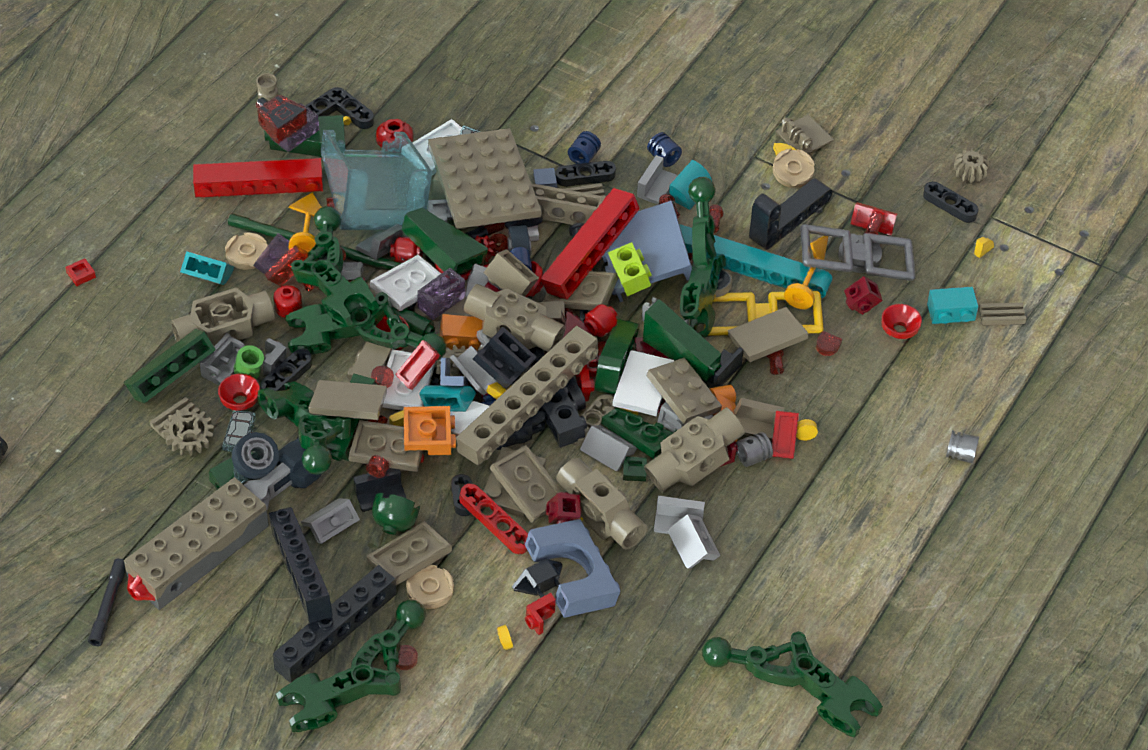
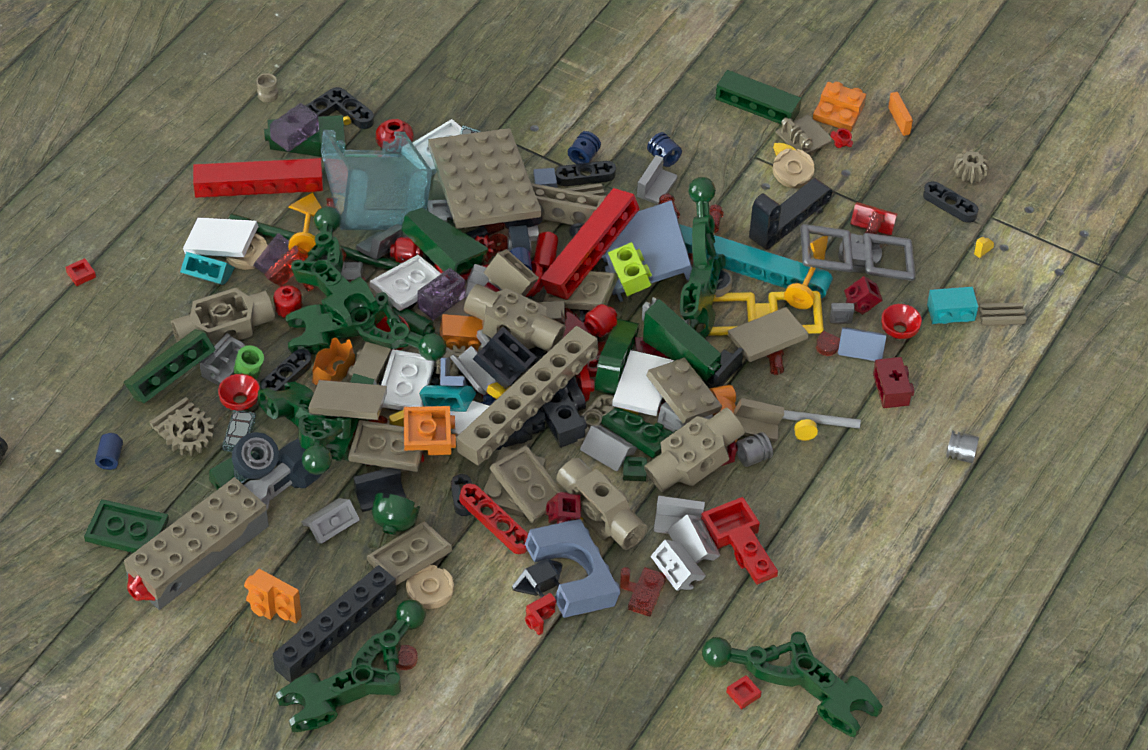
(101, 623): black piece -> none
(109, 451): none -> dark blue brick
(124, 526): none -> dark green plate
(221, 237): none -> white tile
(272, 596): none -> orange plate
(274, 355): flat silver bracket -> none
(280, 117): clear red torso -> none
(300, 565): black brick -> none
(326, 359): none -> orange piece
(377, 466): clear red bush -> none
(383, 375): clear red tile -> none
(417, 364): tile -> none
(504, 637): yellow tile -> none
(546, 250): none -> red brick
(645, 591): none -> clear red plate
(677, 565): none -> light grey hinge
(680, 185): teal brick -> none
(737, 525): none -> red plate
(743, 692): none -> red tile
(757, 97): none -> dark green brick
(784, 434): red tile -> none
(822, 419): none -> light grey bar
(839, 106): none -> orange plate
(841, 312): none -> flat silver tile
(842, 138): none -> red plate
(861, 344): none -> sand blue panel
(893, 382): none -> dark red brick
(900, 113): none -> orange tile

